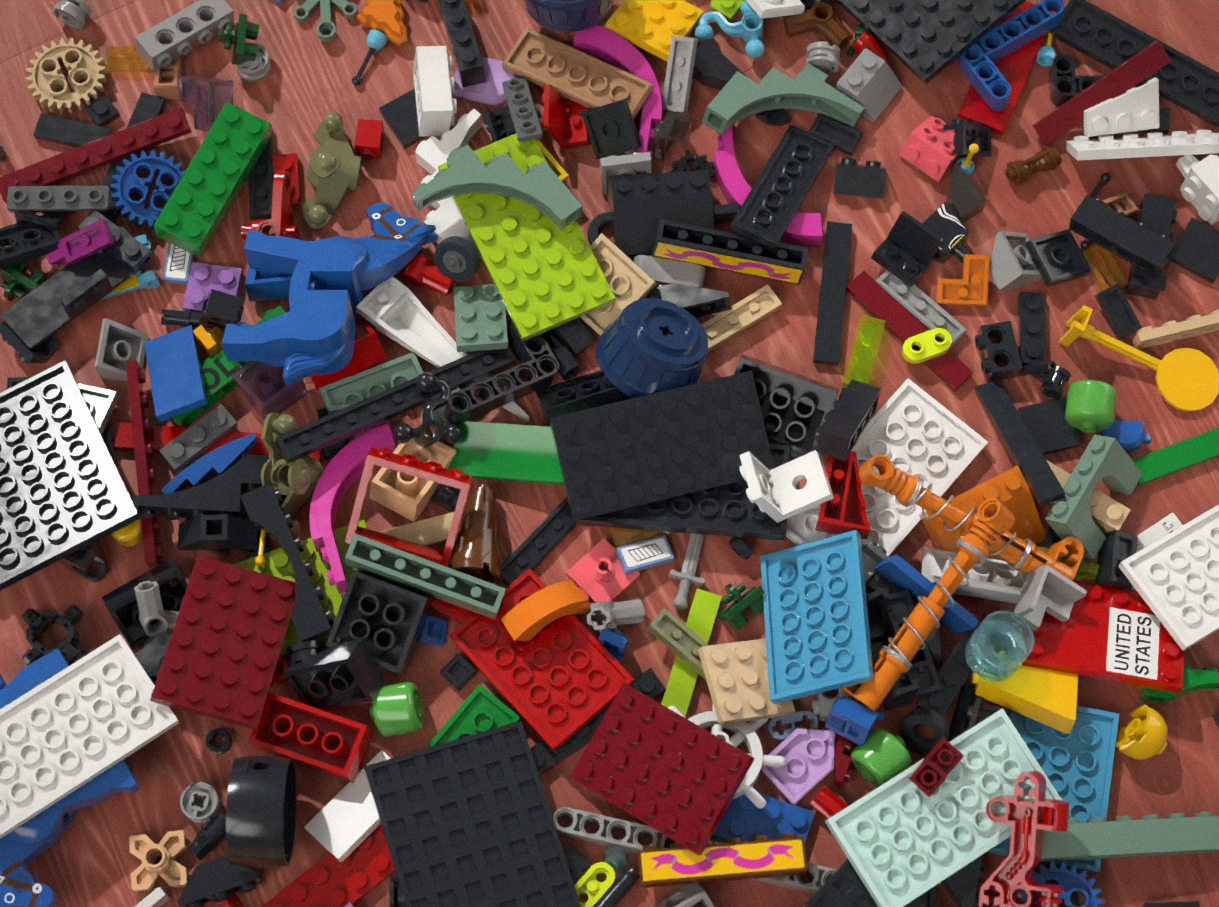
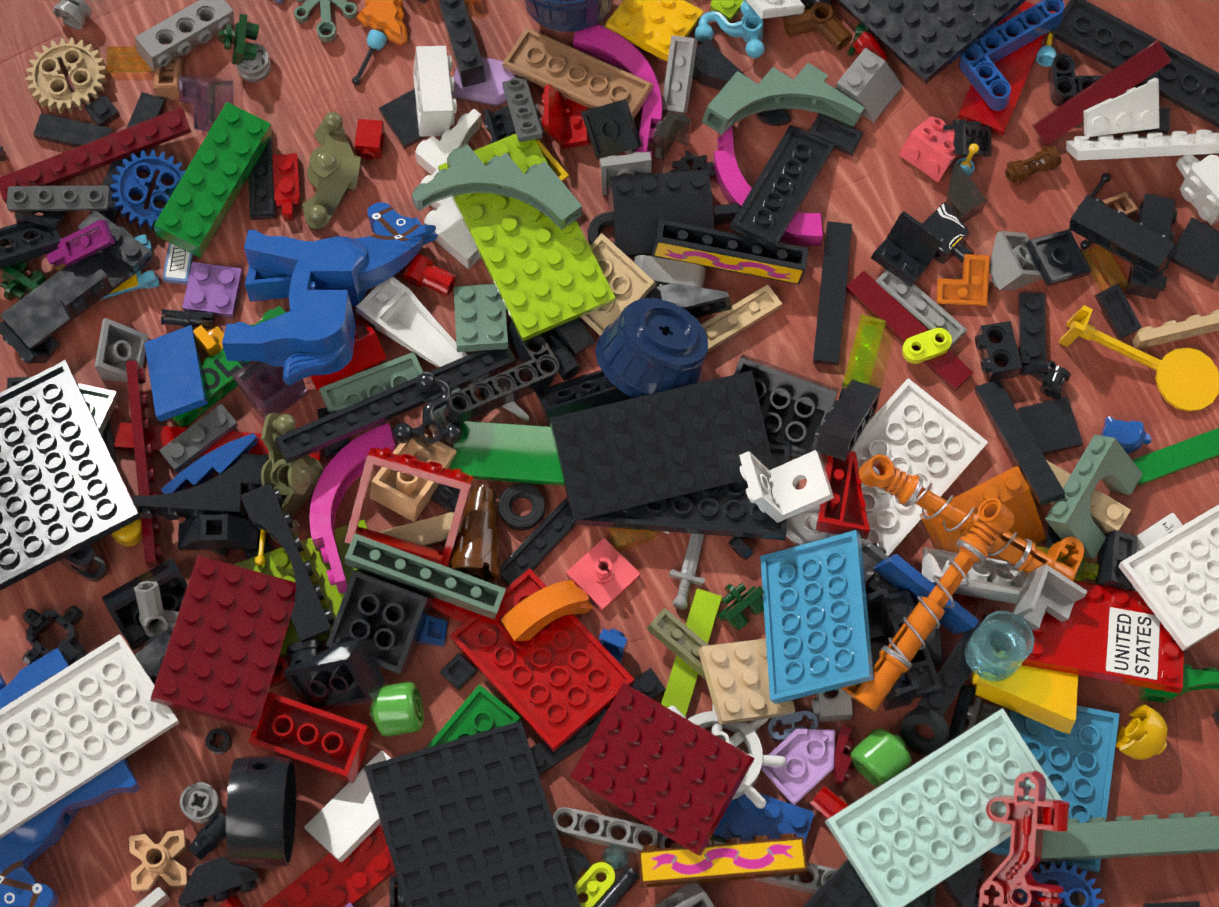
(221, 309): black brick -> none
(280, 210): red piece -> none
(457, 258): black wheel -> none
(521, 522): none -> black tyre
(609, 614): light grey piece -> none
(644, 554): tile -> none
(823, 57): light grey wheel -> none
(852, 720): blue piece -> none
(859, 178): black bracket -> none
(935, 767): dark red slope -> none
(1090, 405): bright green head -> none

